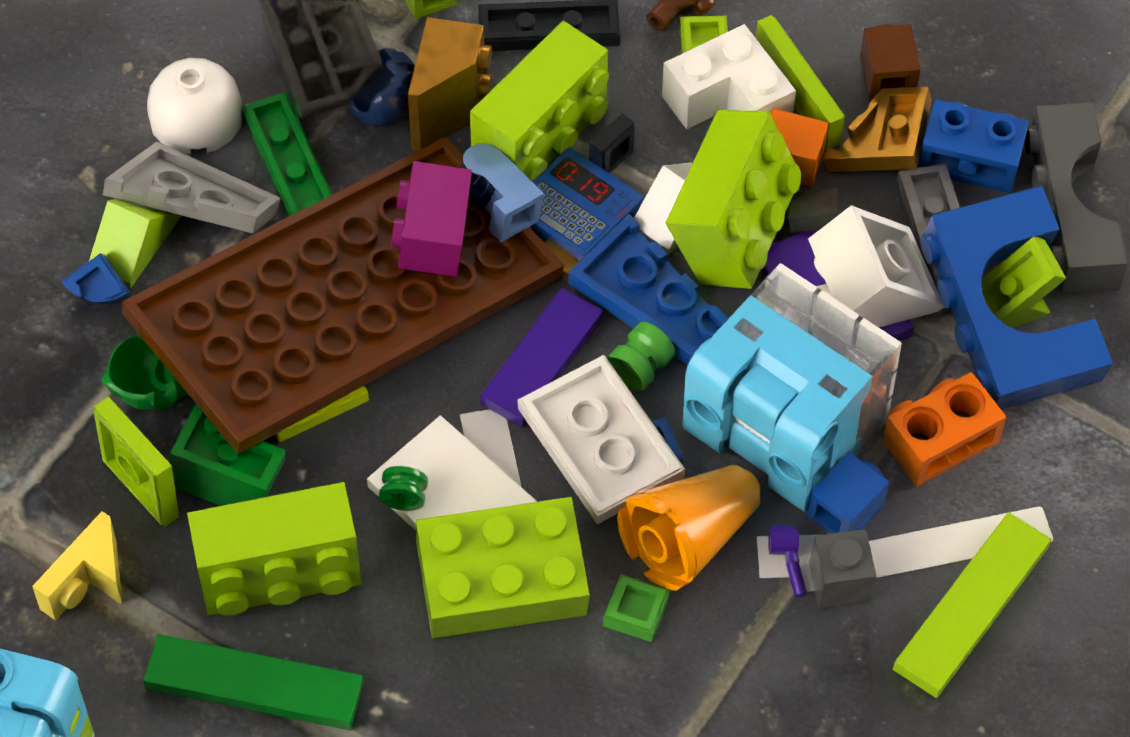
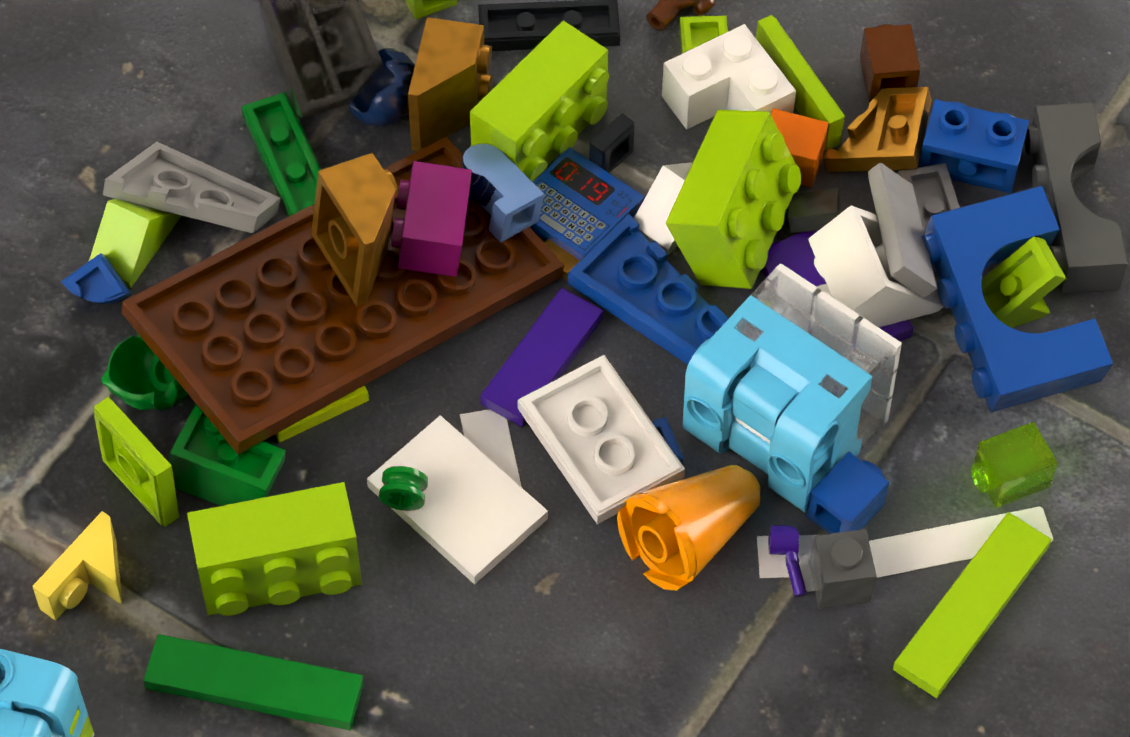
(194, 106): white cylinder -> none
(354, 221): none -> pearl gold slope
(502, 567): lime brick -> none
(636, 608): bright green tile -> none
(642, 355): bright green wheel -> none
(901, 230): none -> light grey tile
(950, 436): orange brick -> none
(1013, 465): none -> clear neon green brick

